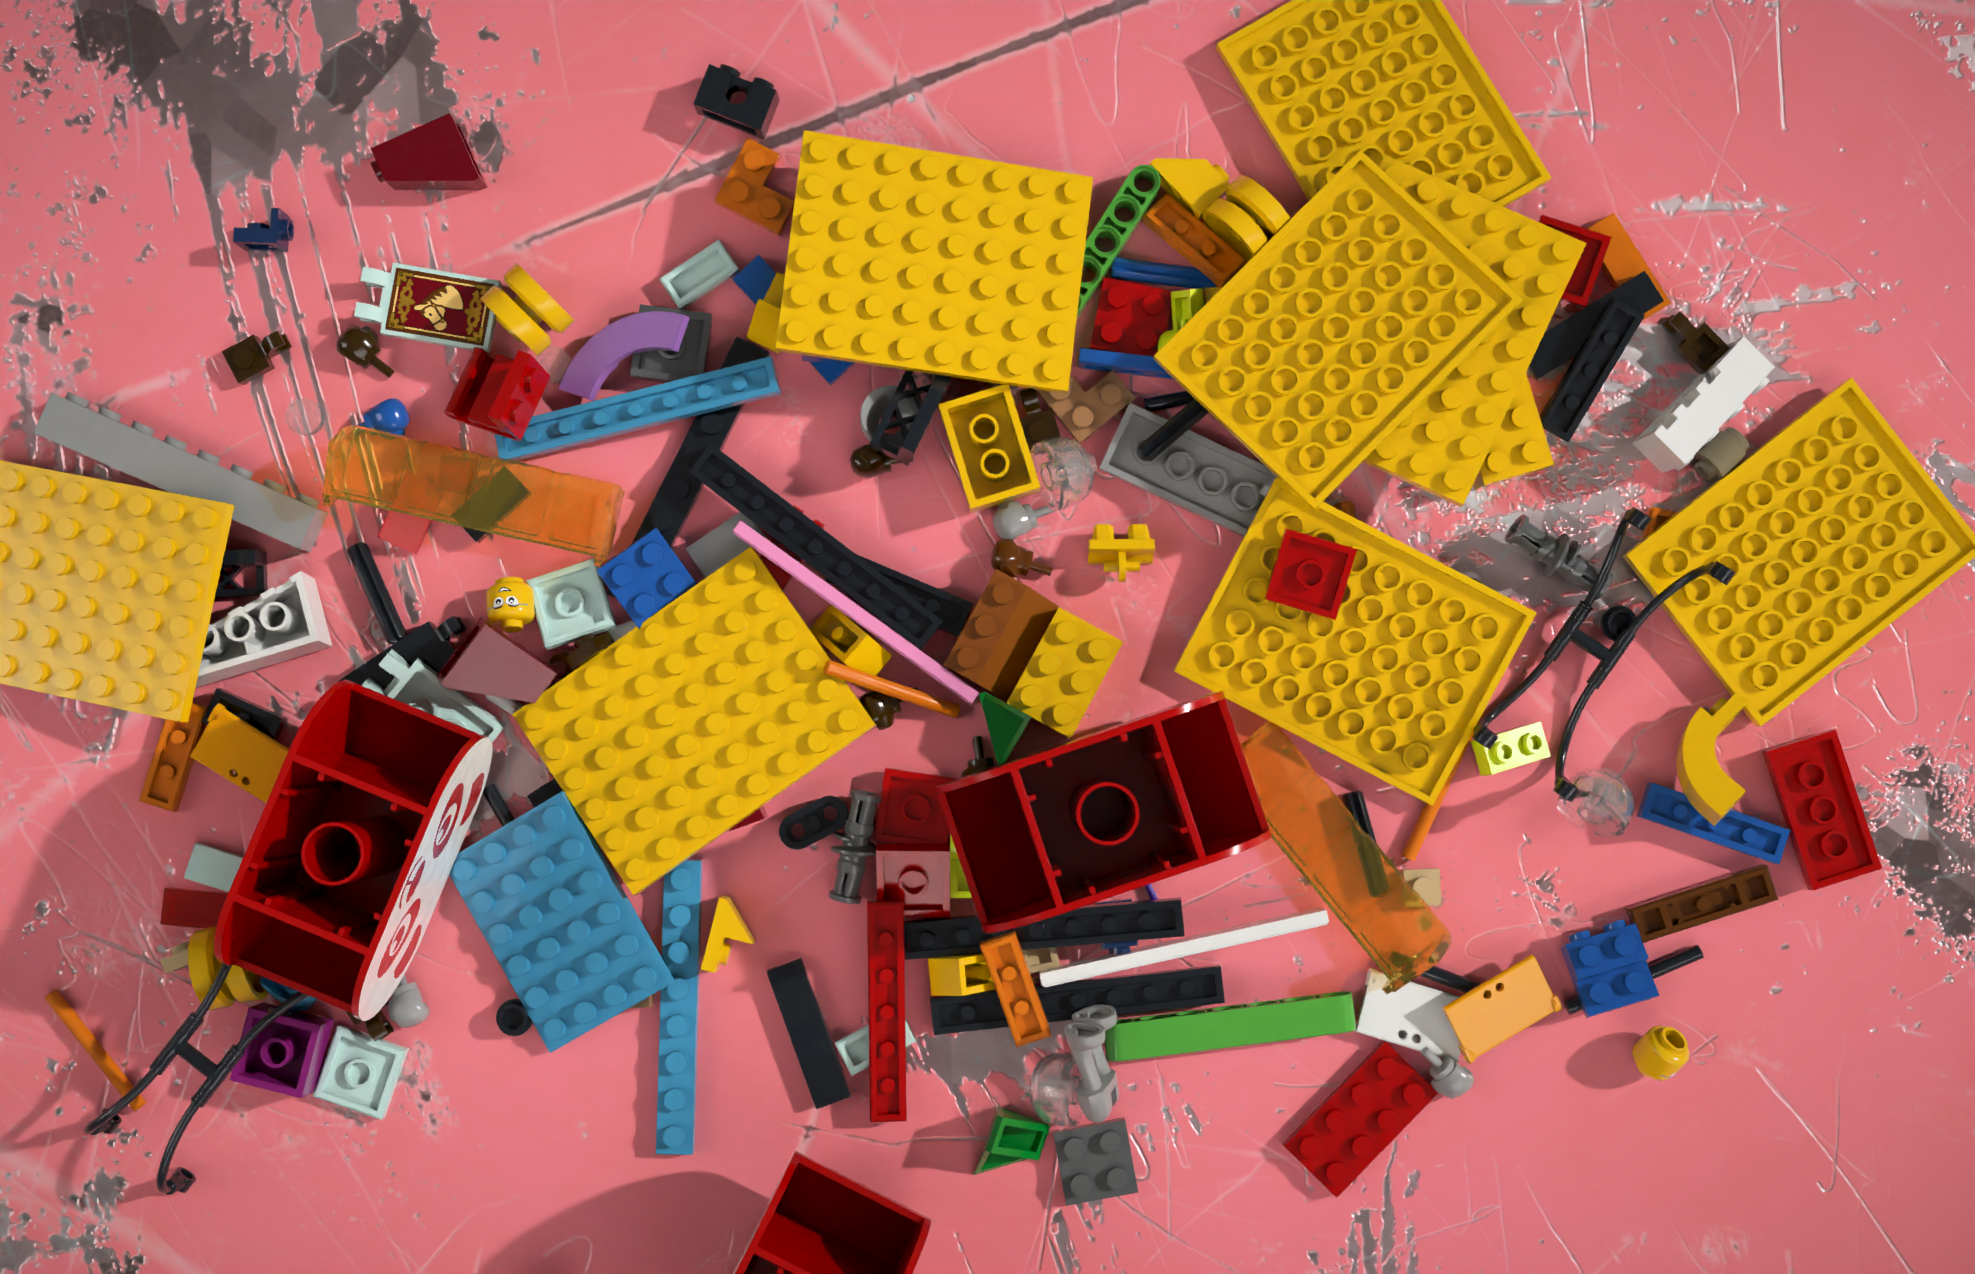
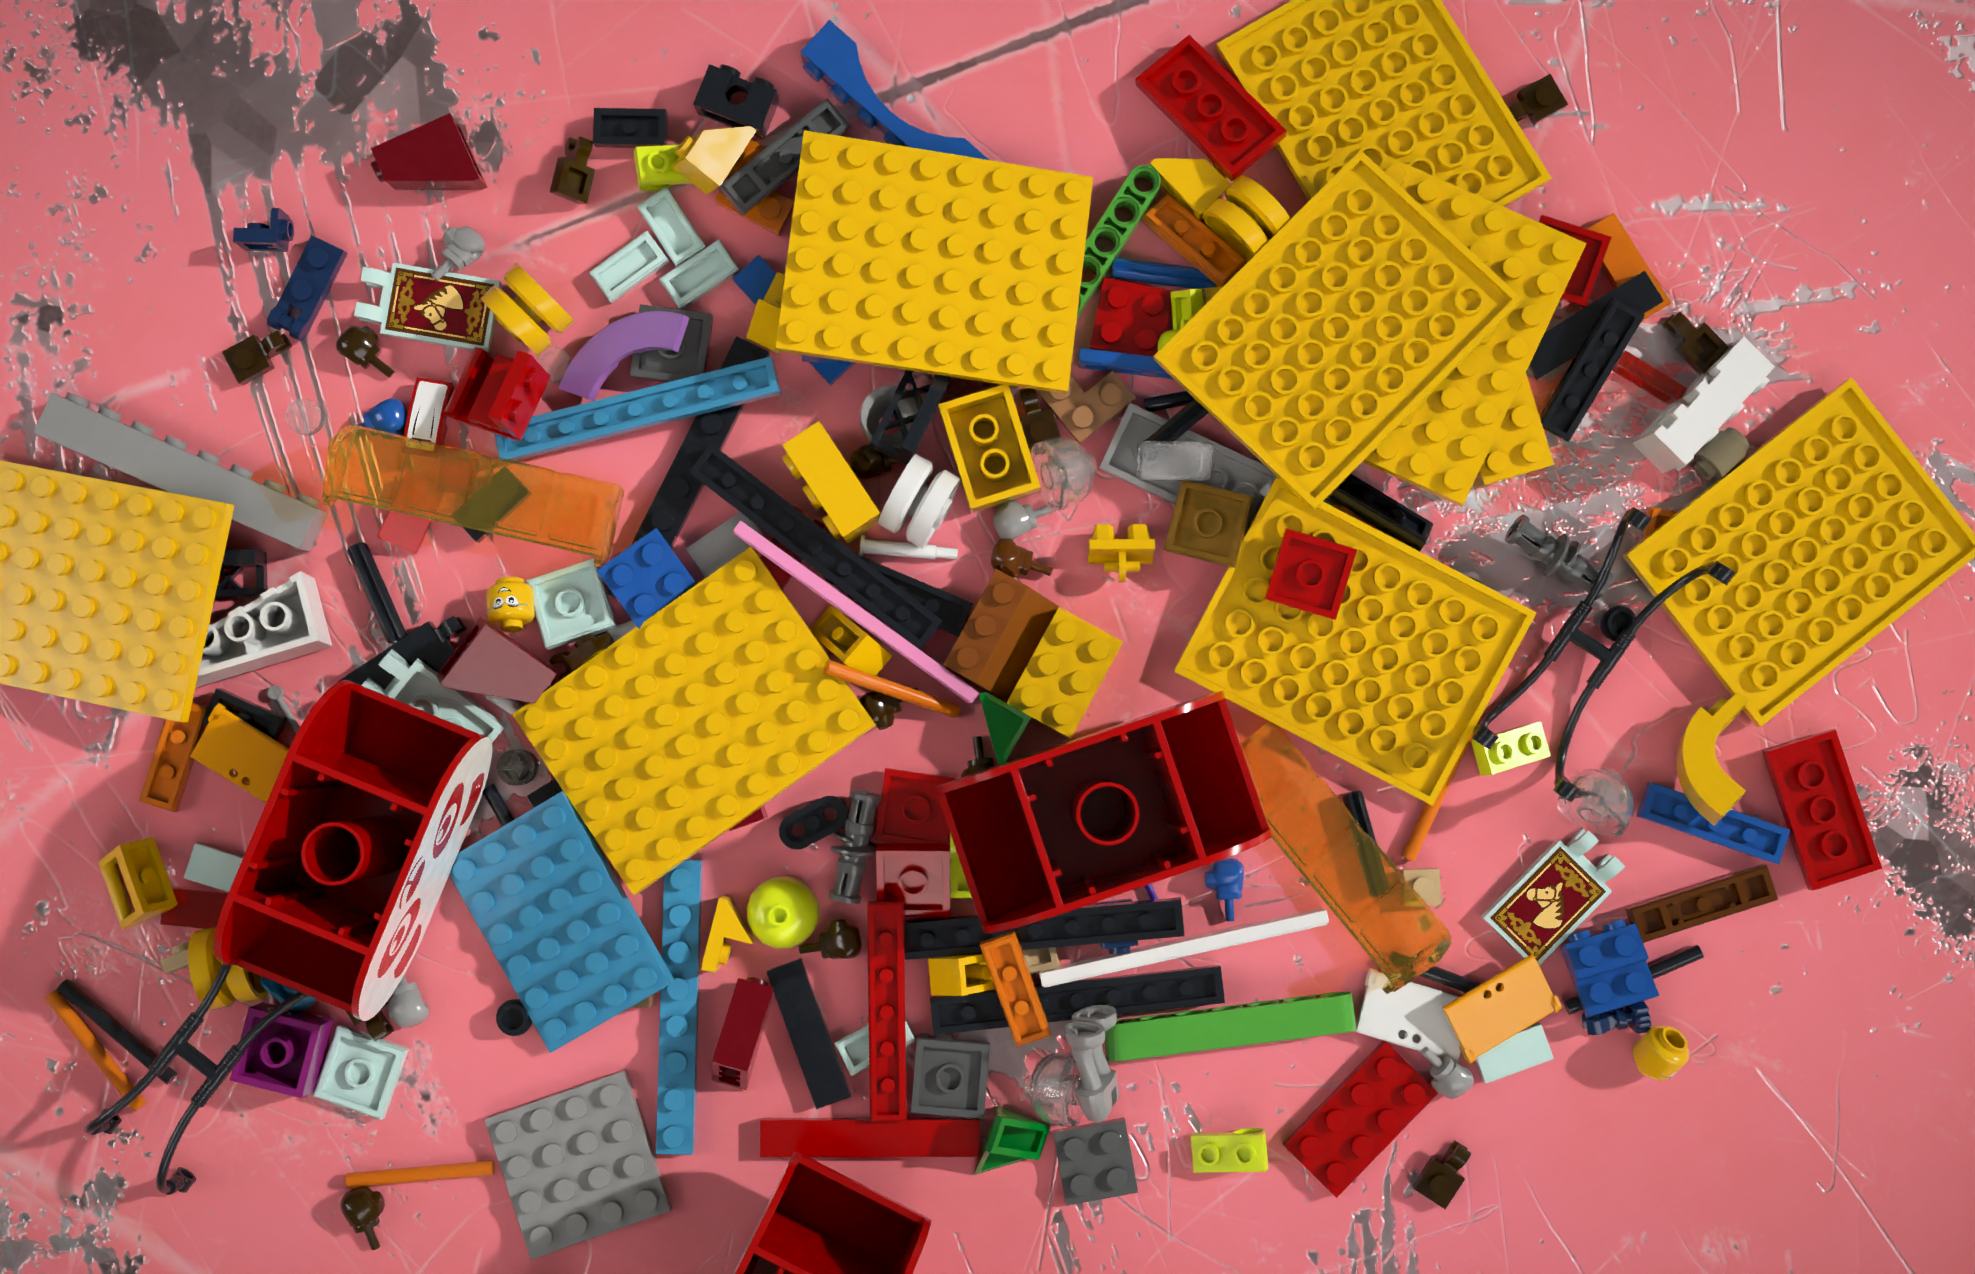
(112, 1028): none -> black bar
(144, 880): none -> yellow tile
(276, 693): none -> light grey hinge
(307, 288): none -> dark blue plate
(362, 1211): none -> dark brown piece
(419, 1174): none -> orange bar
(426, 410): none -> white slope
(462, 249): none -> light grey piece
(510, 767): none -> clear smoke wheel
(572, 175): none -> dark brown plate
(578, 1164): none -> light grey plate
(629, 127): none -> black plate
(629, 267): none -> light aqua tile
(656, 168): none -> neon yellow plate
(671, 227): none -> light aqua tile
(711, 155): none -> yellow slope
(742, 1033): none -> dark red slope
(779, 159): none -> dark grey plate
(783, 912): none -> neon yellow cylinder
(830, 483): none -> yellow brick
(835, 60): none -> blue arch
(840, 942): none -> dark brown piece
(870, 1139): none -> red tile
(905, 549): none -> white piece
(923, 503): none -> white wheel
(950, 1077): none -> dark grey plate
(1174, 460): none -> clear tile
(1208, 523): none -> pearl gold tile
(1210, 107): none -> red plate
(1227, 880): none -> blue piece
(1230, 1151): none -> neon yellow plate
(1383, 511): none -> black tile
(1440, 1179): none -> dark brown plate
(1515, 1054): none -> light aqua tile
(1538, 101): none -> dark brown plate
(1552, 897): none -> tile
(1634, 1015): none -> dark blue piece
(1649, 378): none -> clear red tile

